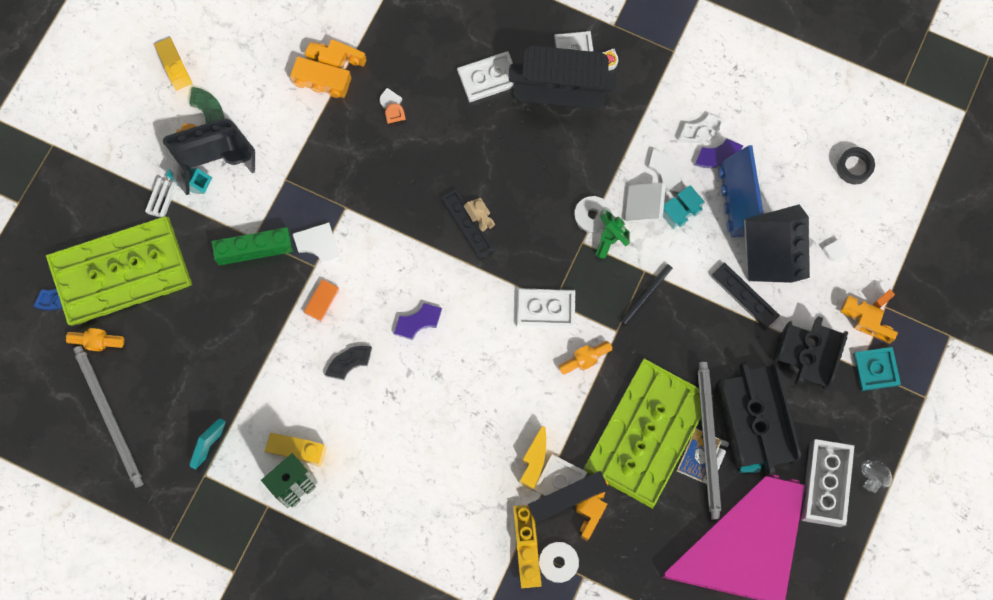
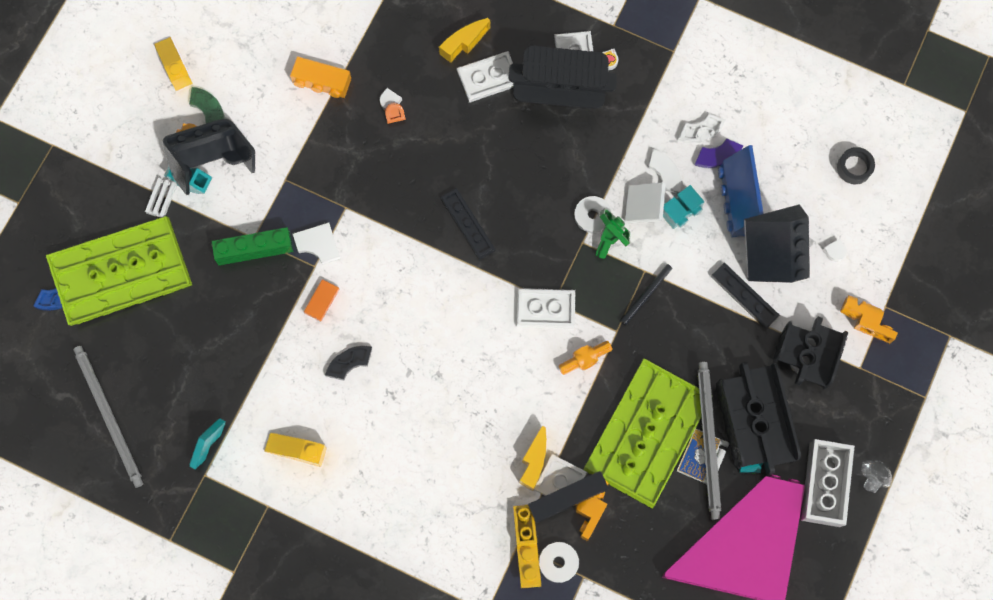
(95, 339): light orange axle -> none
(289, 481): dark green brick -> none
(334, 54): light orange plate -> none
(410, 325): dark purple tile -> none
(464, 39): none -> yellow slope
(479, 212): tan plate -> none
(876, 369): teal tile -> none
(884, 299): orange tile -> none

